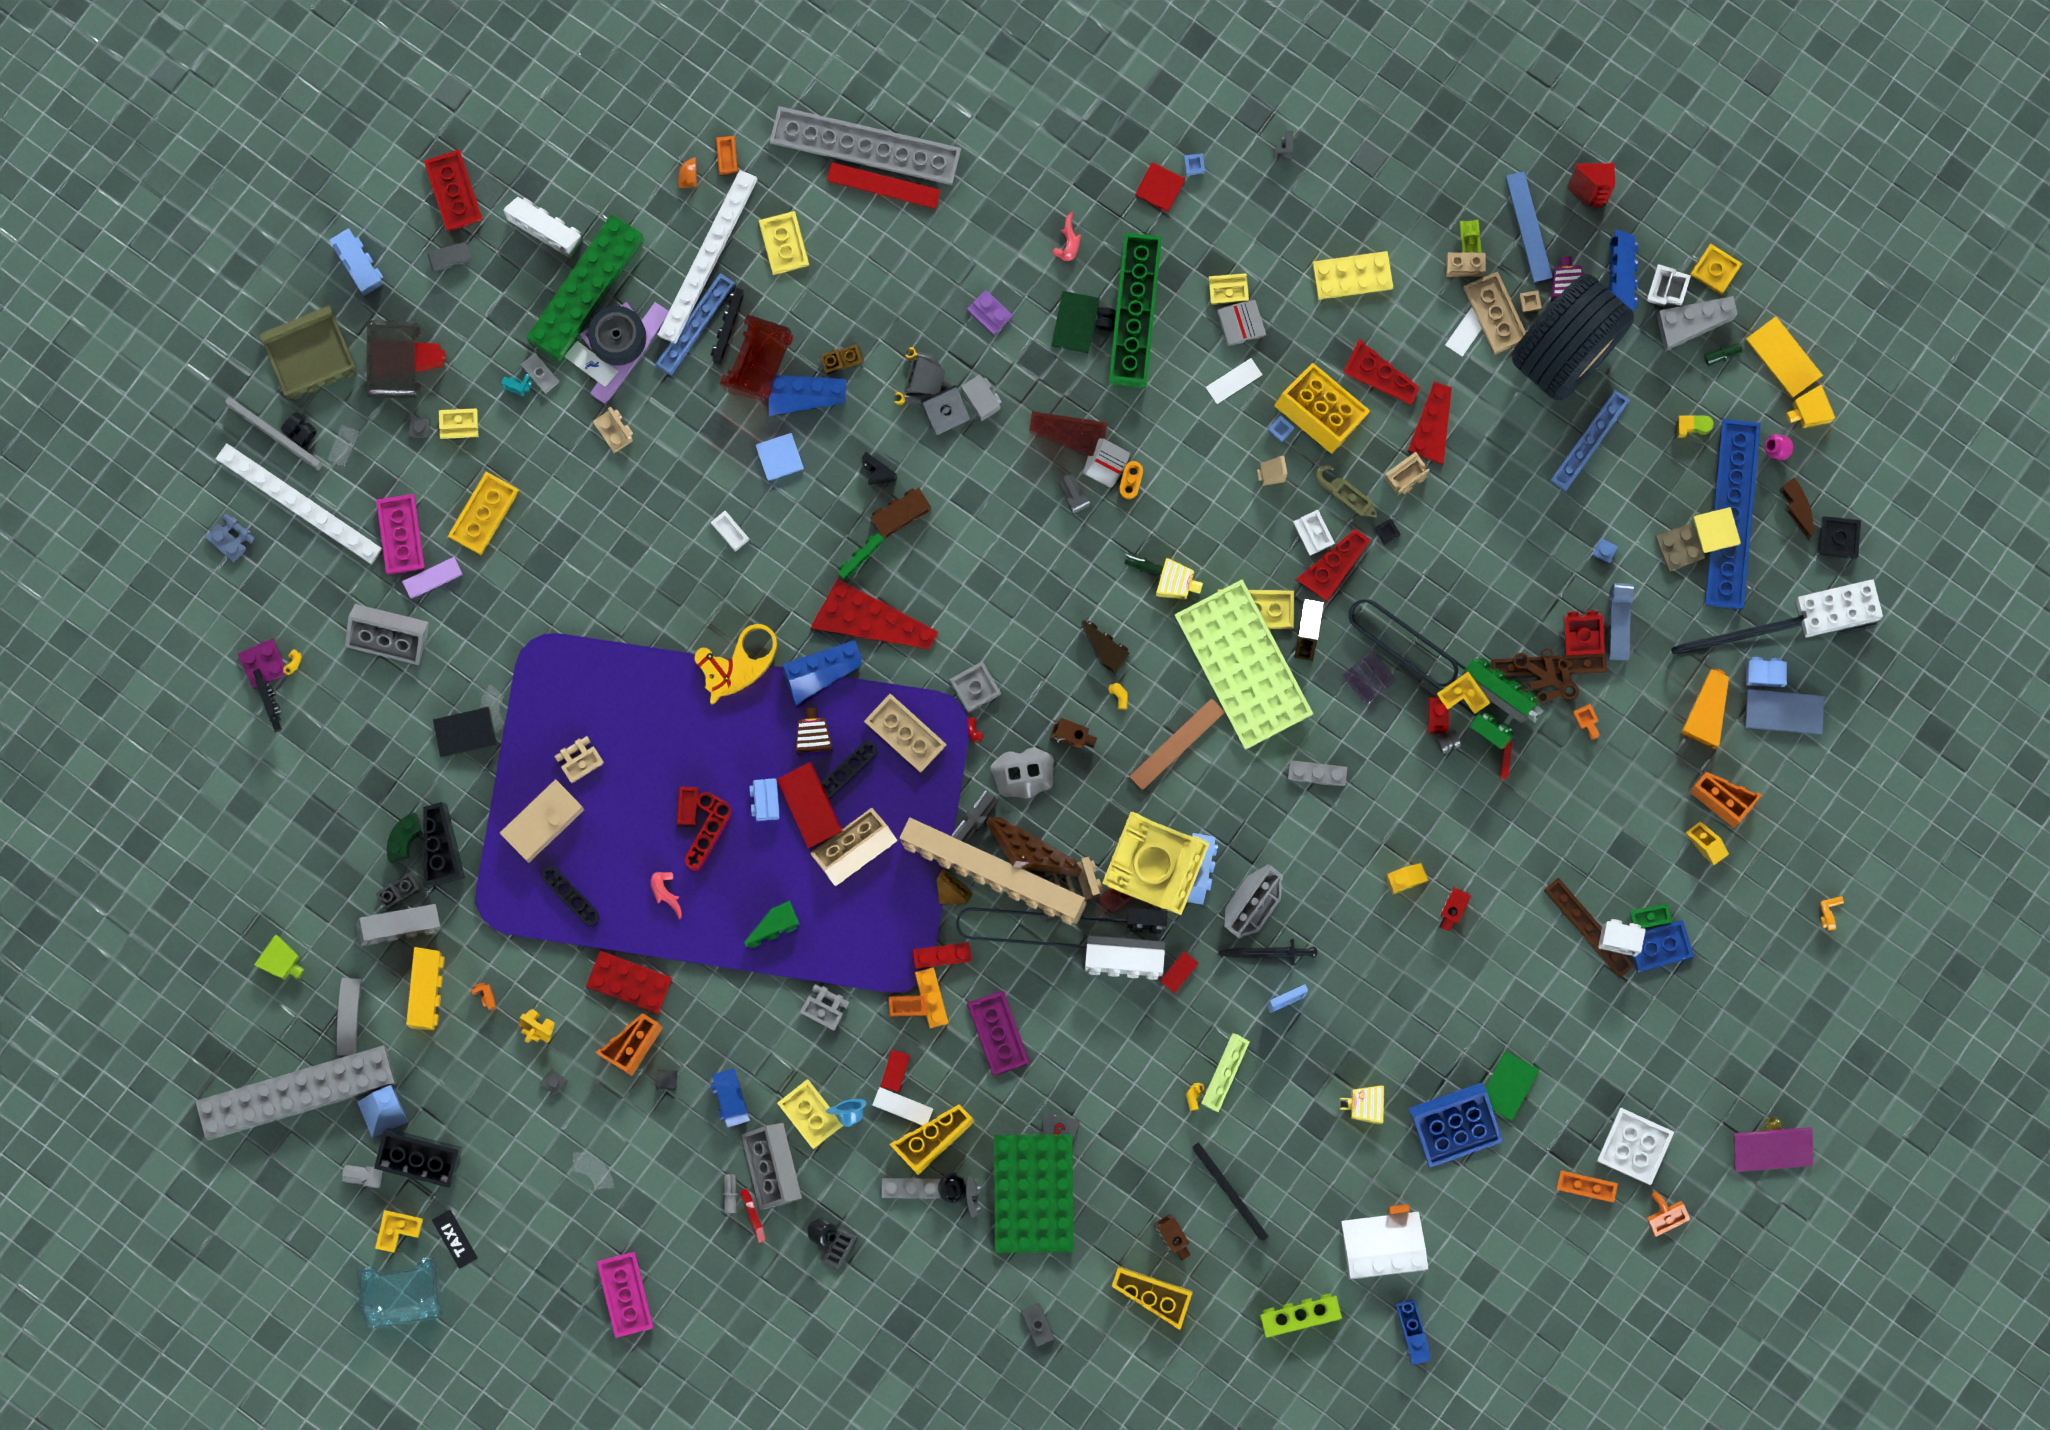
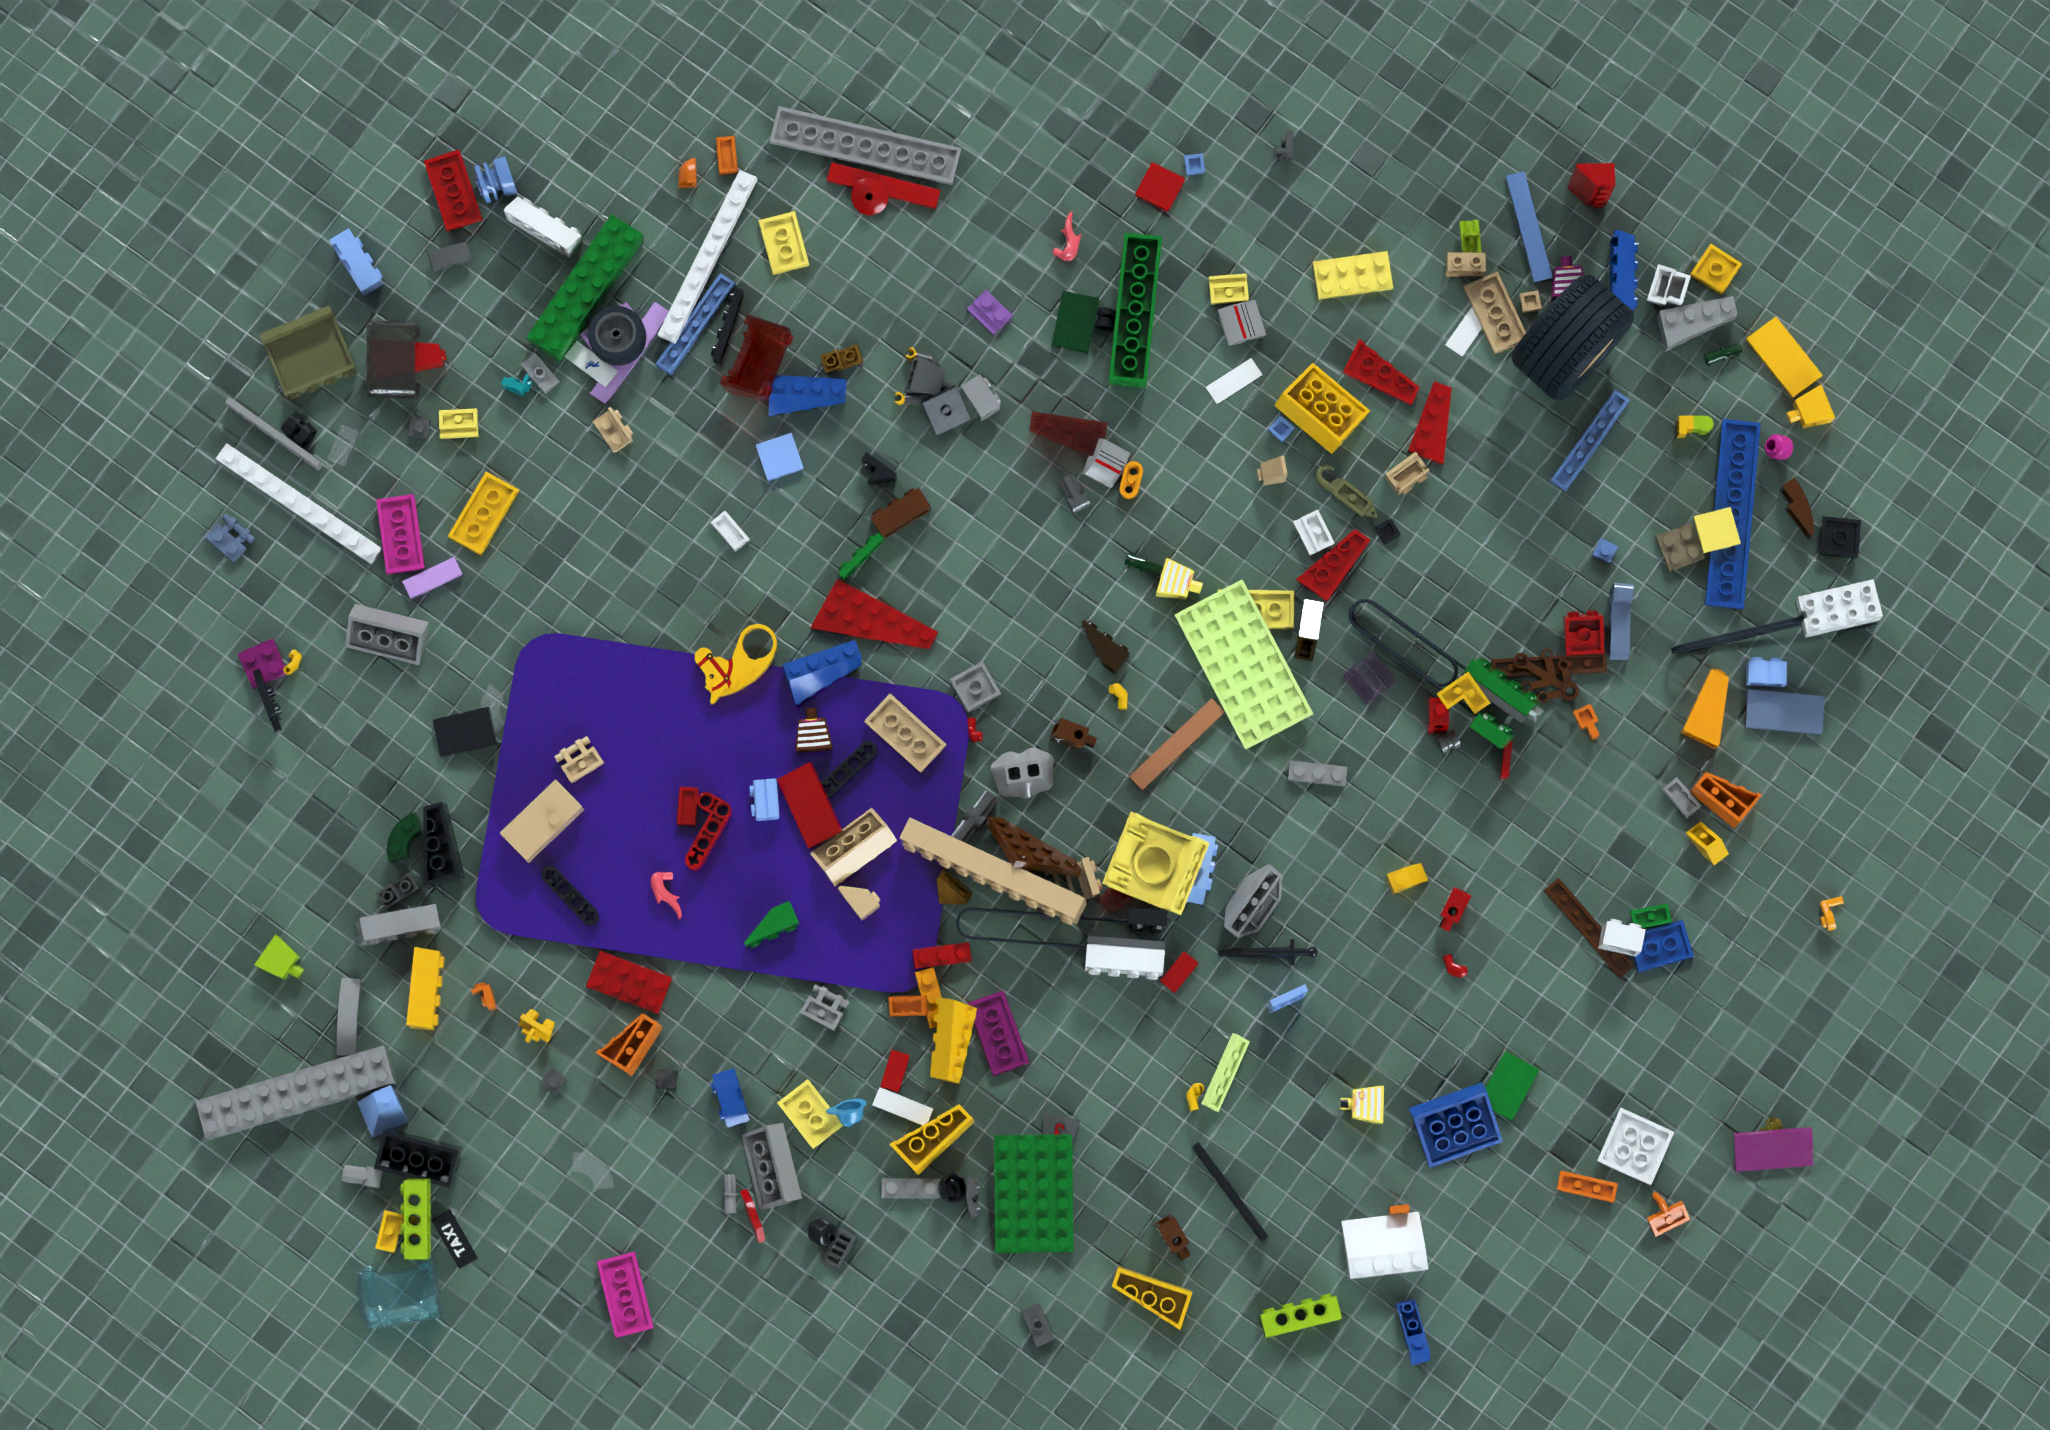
(422, 1189): none -> lime brick
(495, 179): none -> medium blue wheel
(860, 900): none -> tan slope
(878, 191): none -> red dish
(952, 1039): none -> yellow wedge
(1454, 969): none -> red arm
(1681, 797): none -> light grey plate

